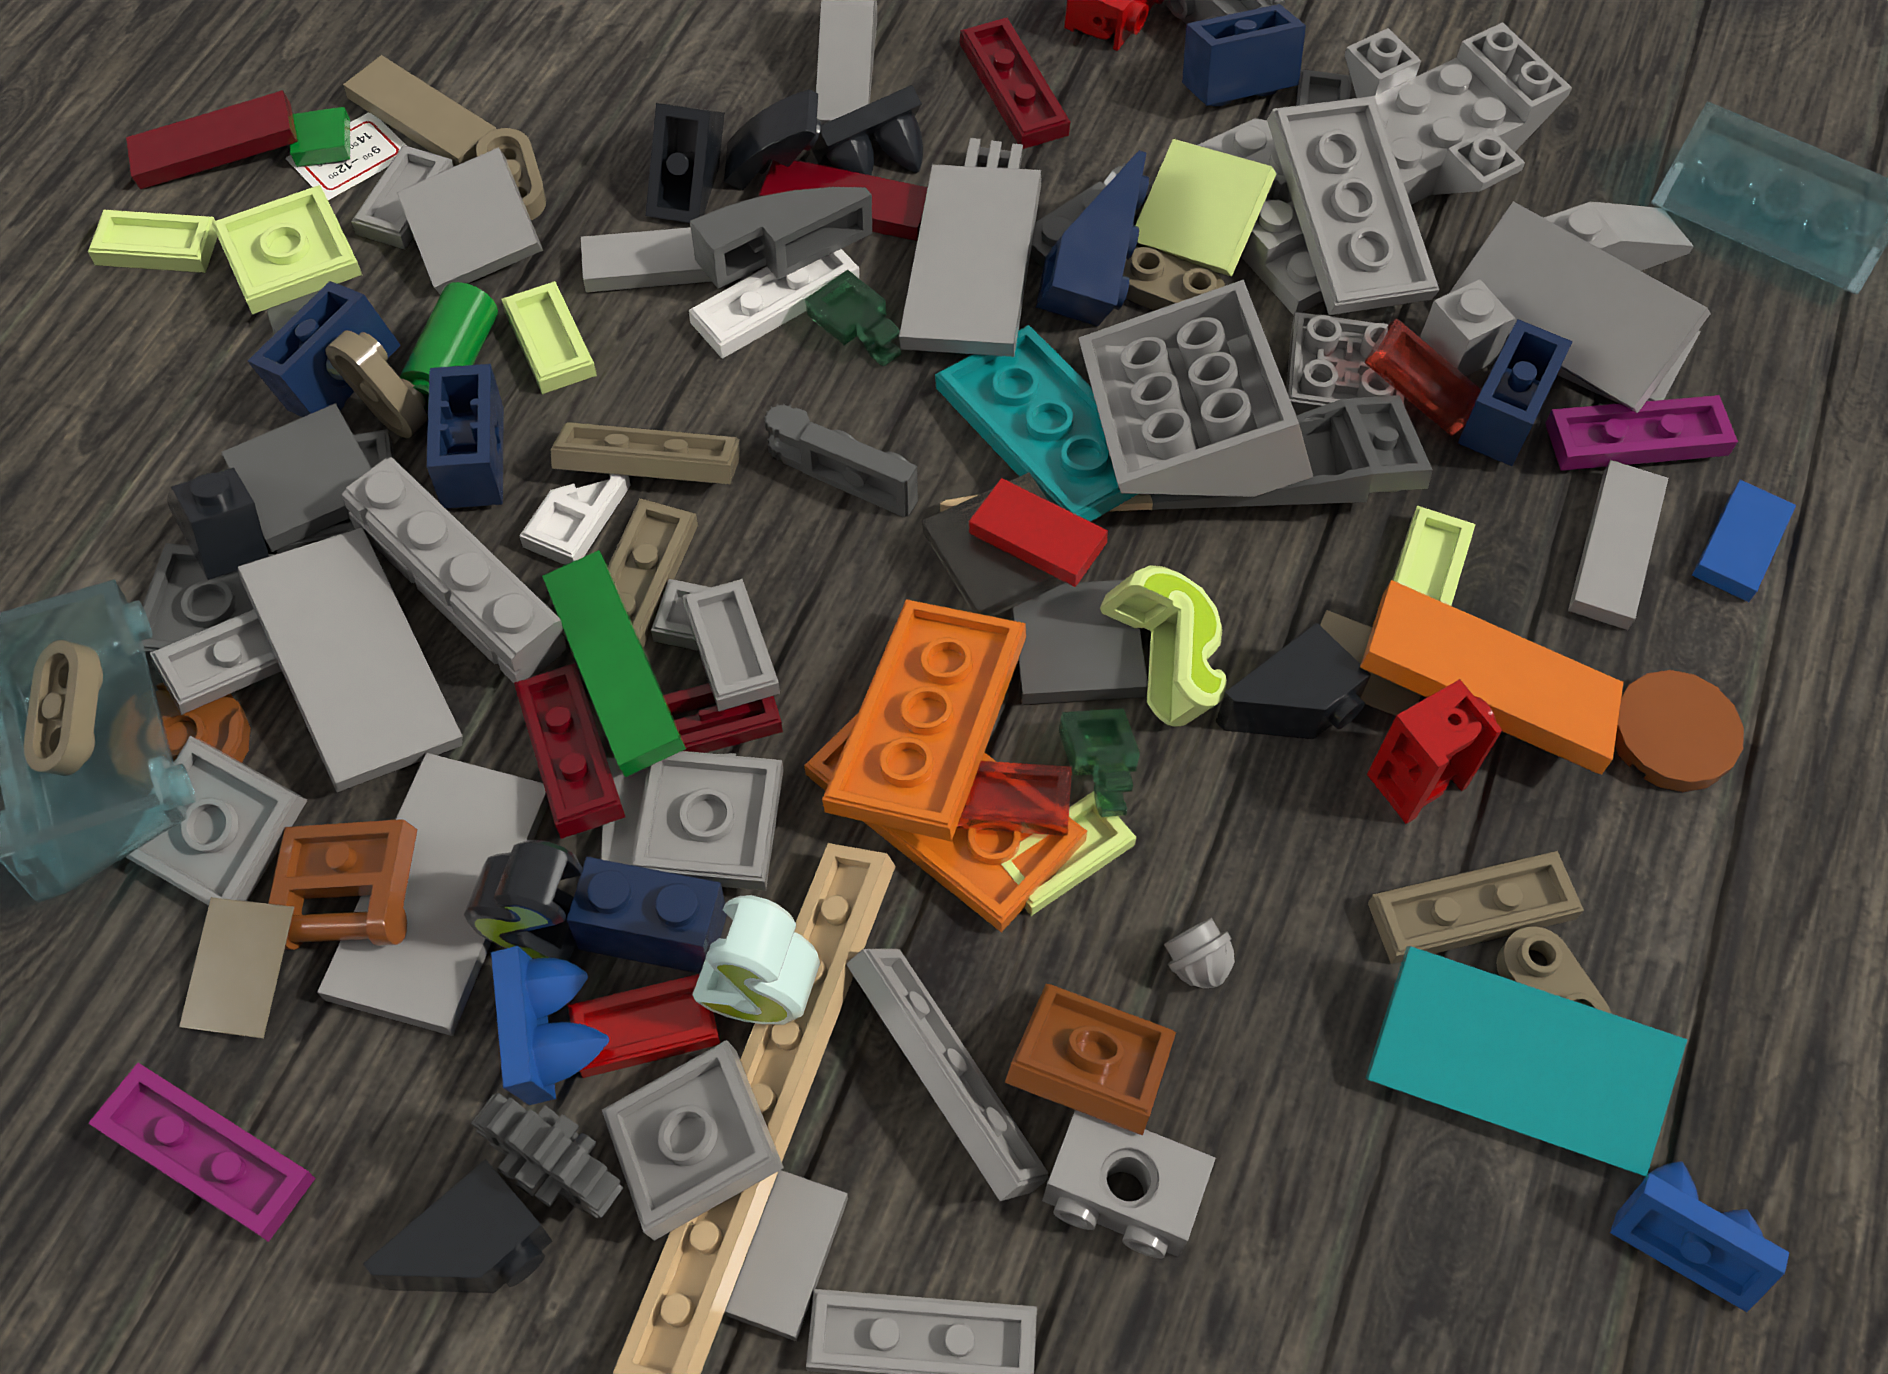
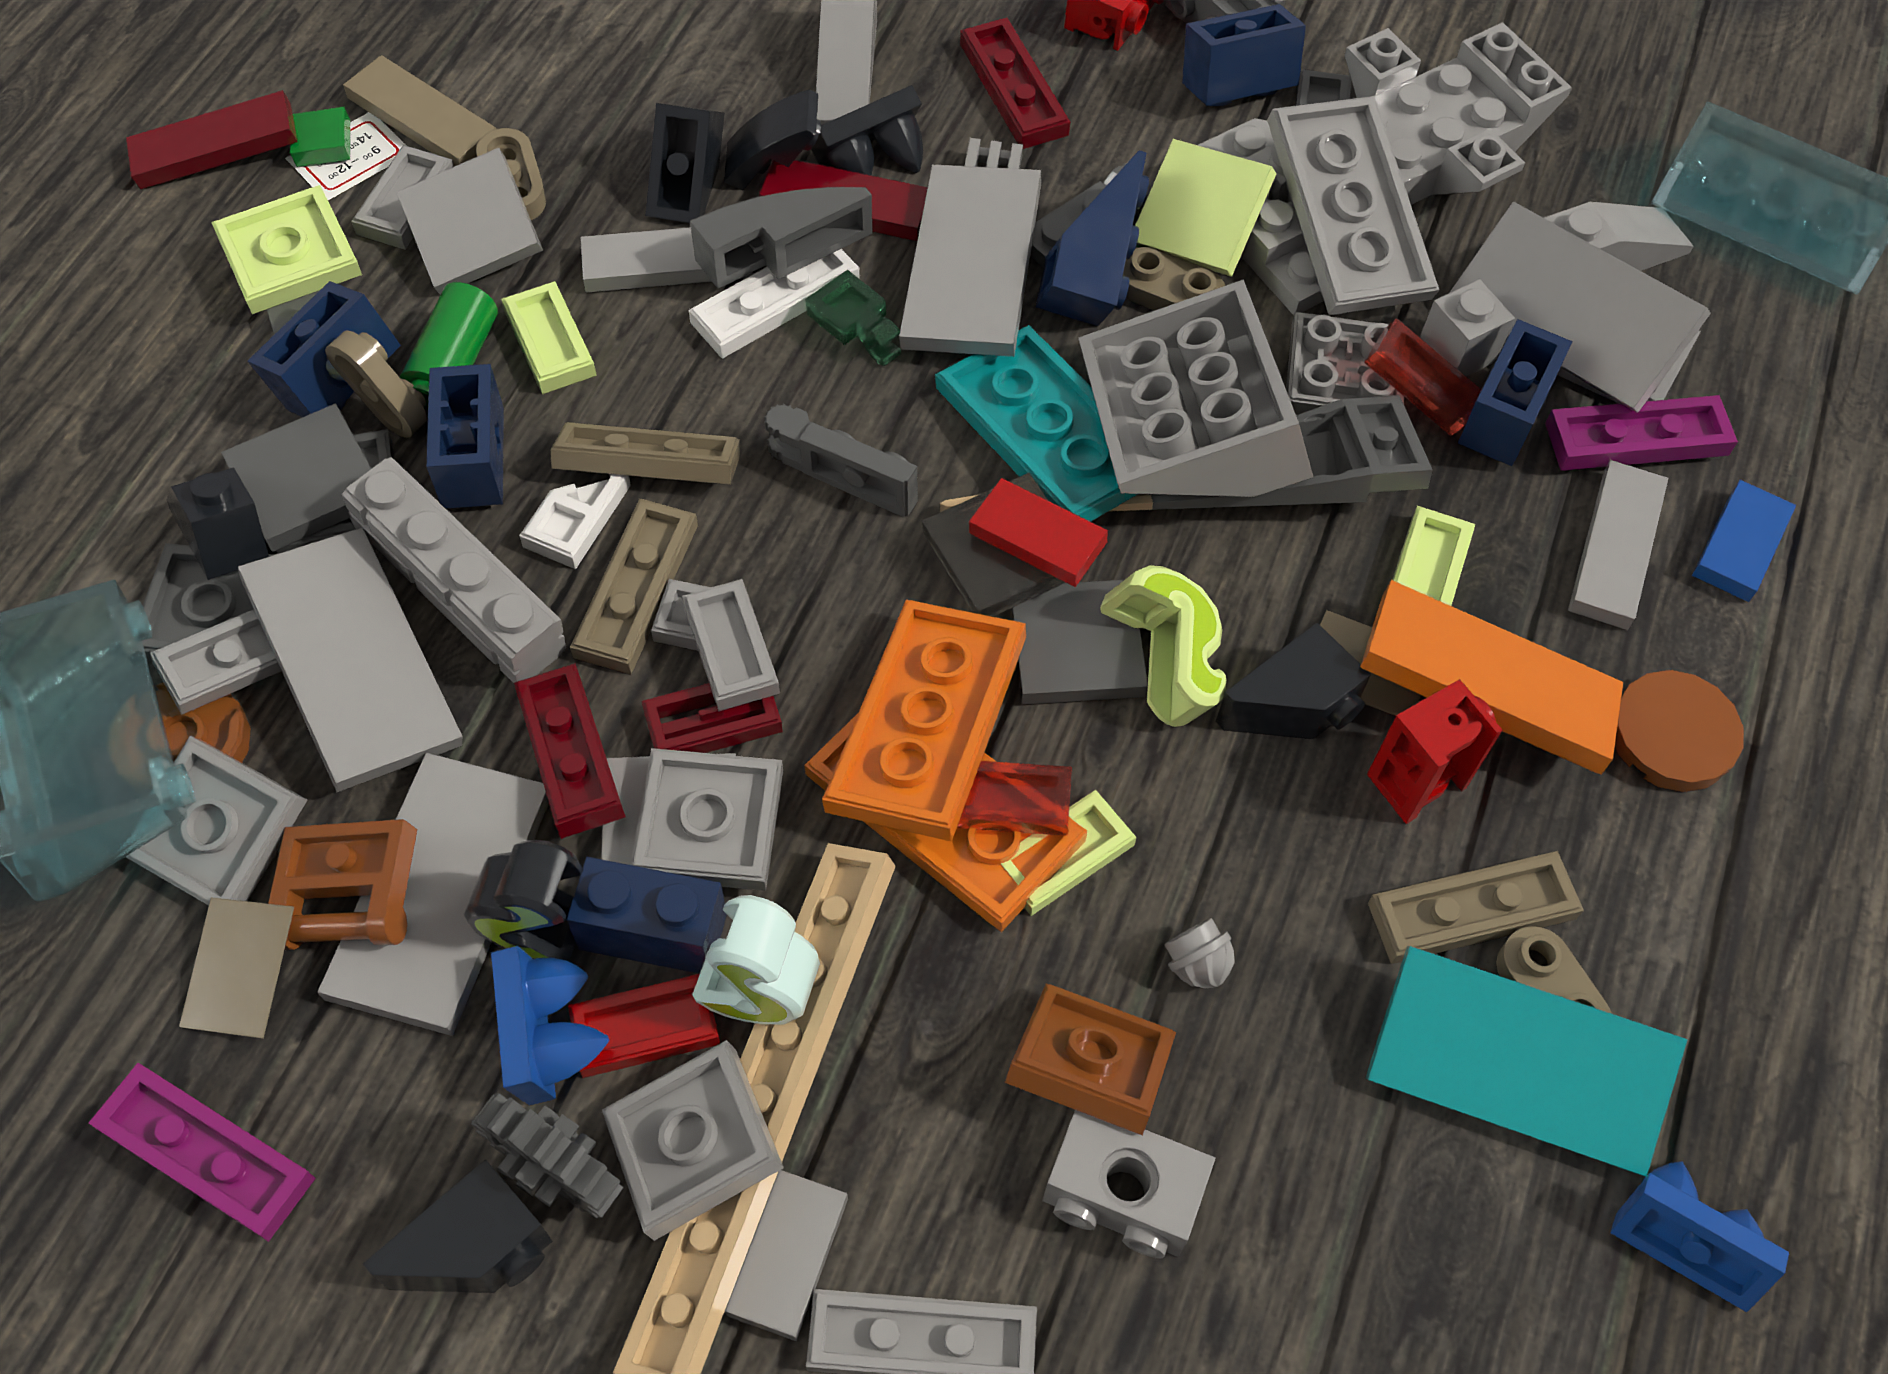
(62, 708): dark tan plate -> none
(153, 241): yellowish green tile -> none
(613, 664): green tile -> none
(949, 1073): light grey tile -> none
(1106, 748): clear green plate -> none

